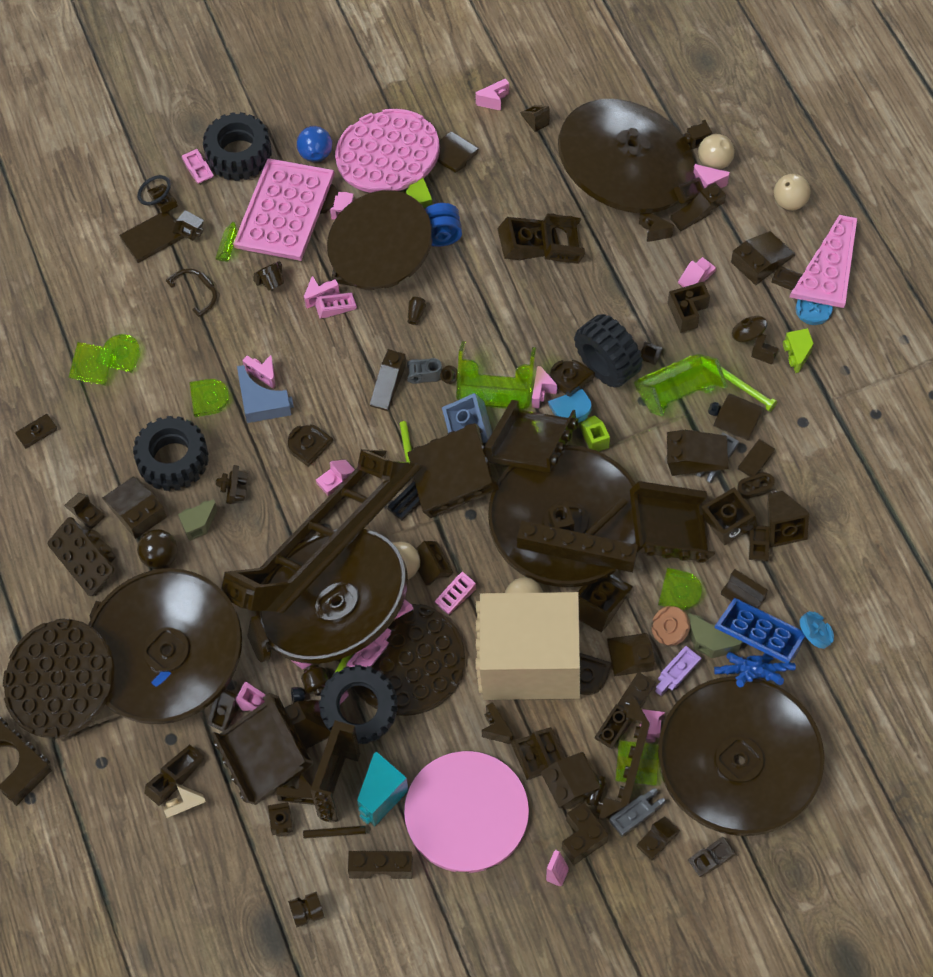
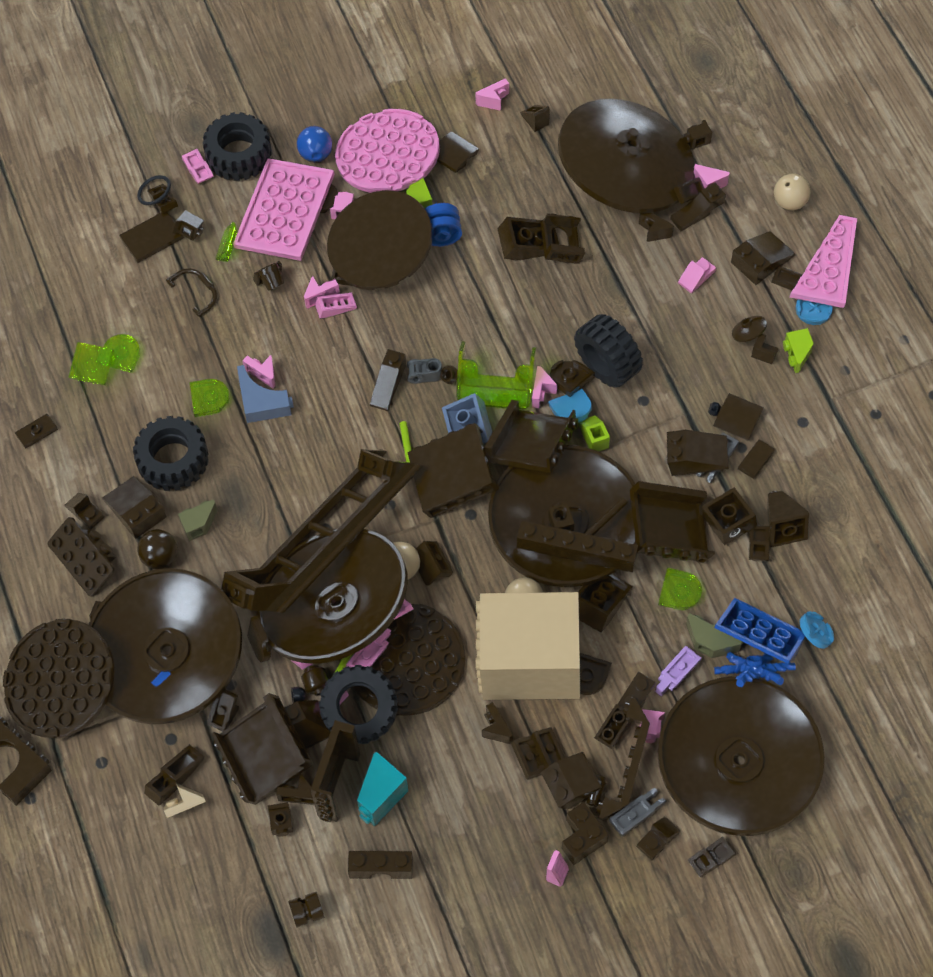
(235, 477): dark brown hips -> none
(249, 697): bright pink slope -> none
(308, 443): dark brown tile -> none
(329, 832): dark brown bar -> none
(335, 476): bright pink slope -> none
(400, 498): black tile -> none
(415, 310): dark brown cone -> none
(456, 583): bright pink slope -> none
(466, 811): bright pink tile -> none
(631, 654): dark brown slope -> none
(648, 764): clear neon green slope -> none
(651, 353): dark brown slope -> none
(671, 626): nougat tile -> none
(679, 380): clear neon green windscreen -> none
(686, 303): dark brown brick -> none
(716, 151): tan piece -> none
(744, 589): dark brown panel -> none
(754, 485): dark brown plate -> none
(770, 404): lime bar -> none

